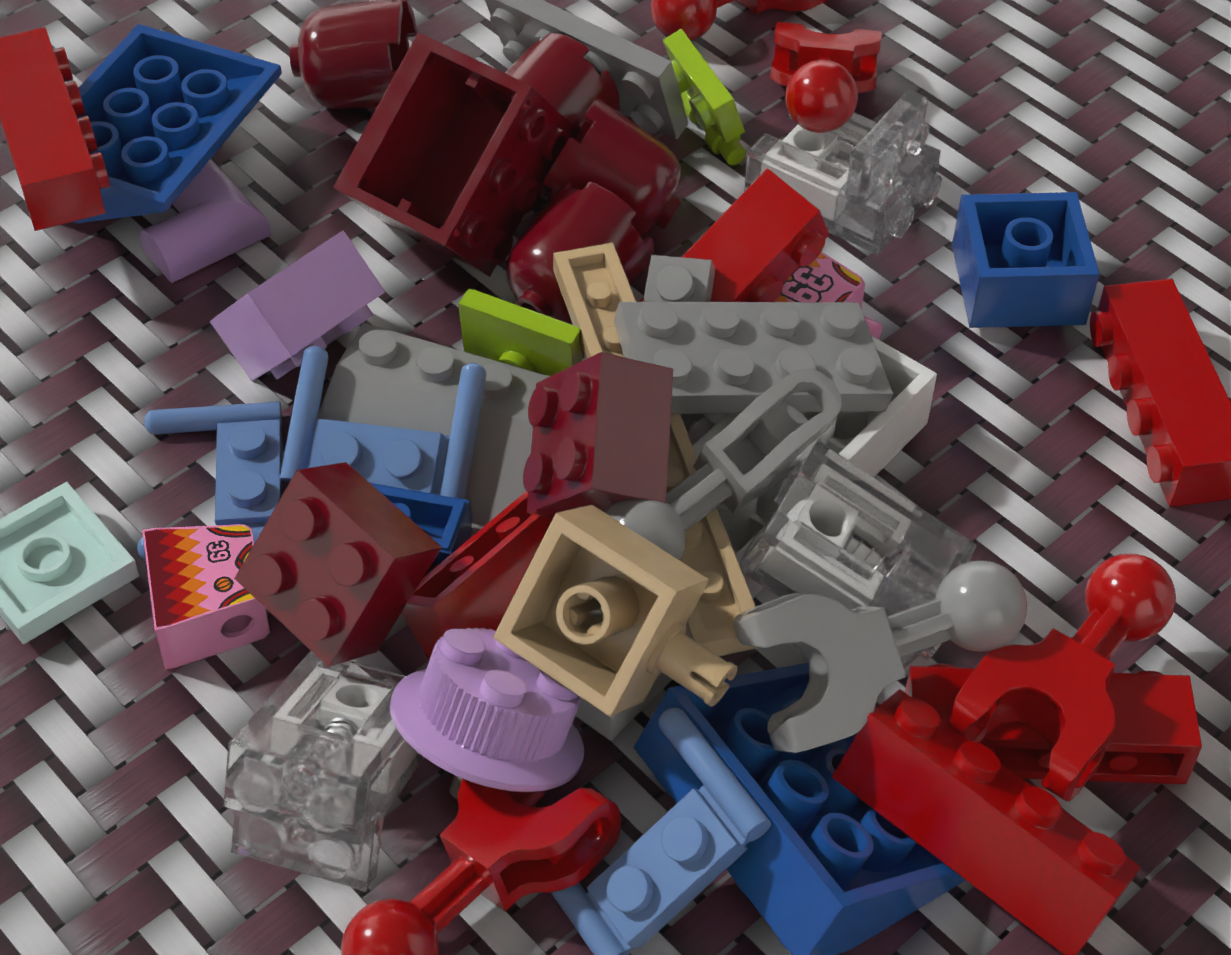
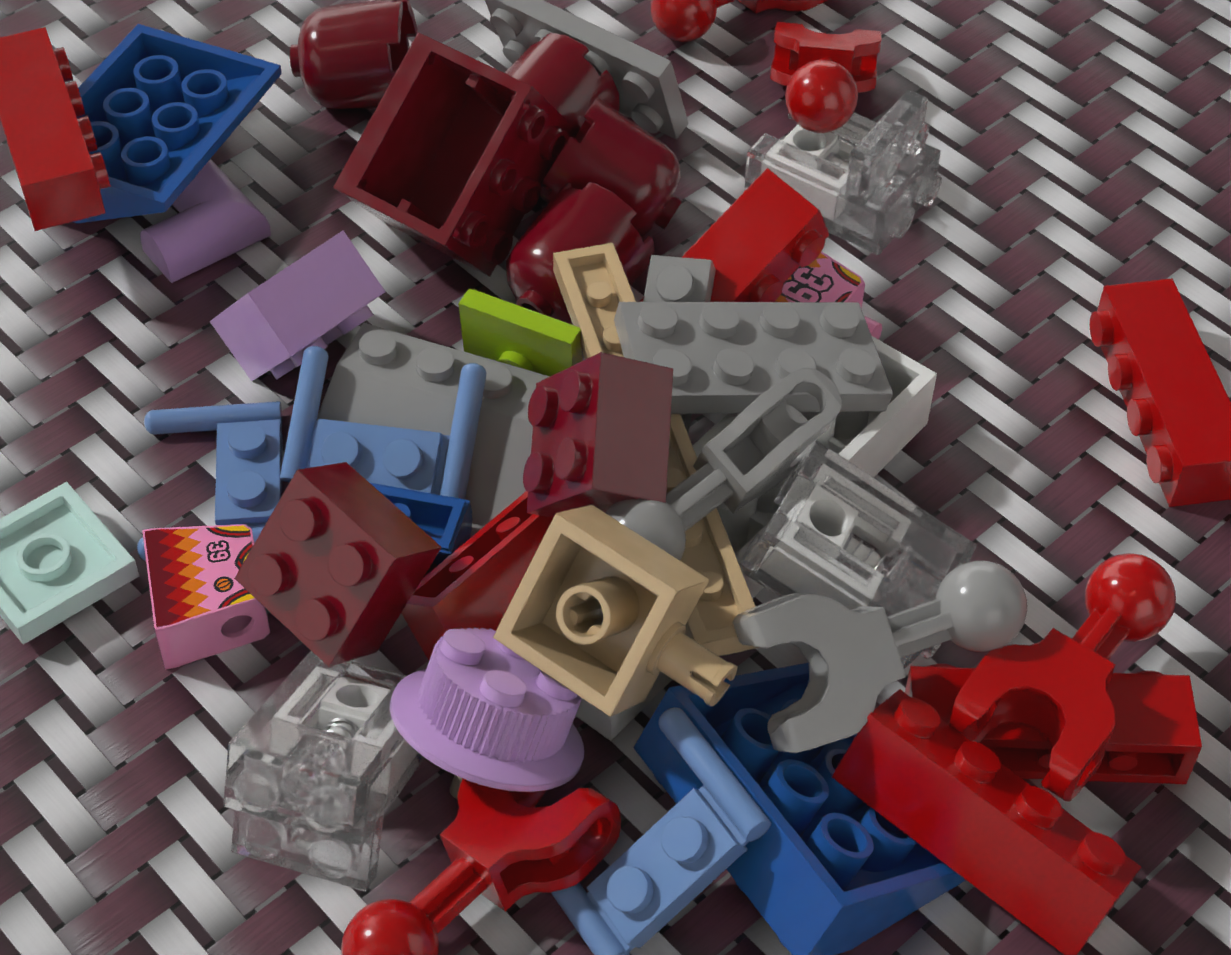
(706, 98): lime plate -> none
(1024, 260): blue brick -> none

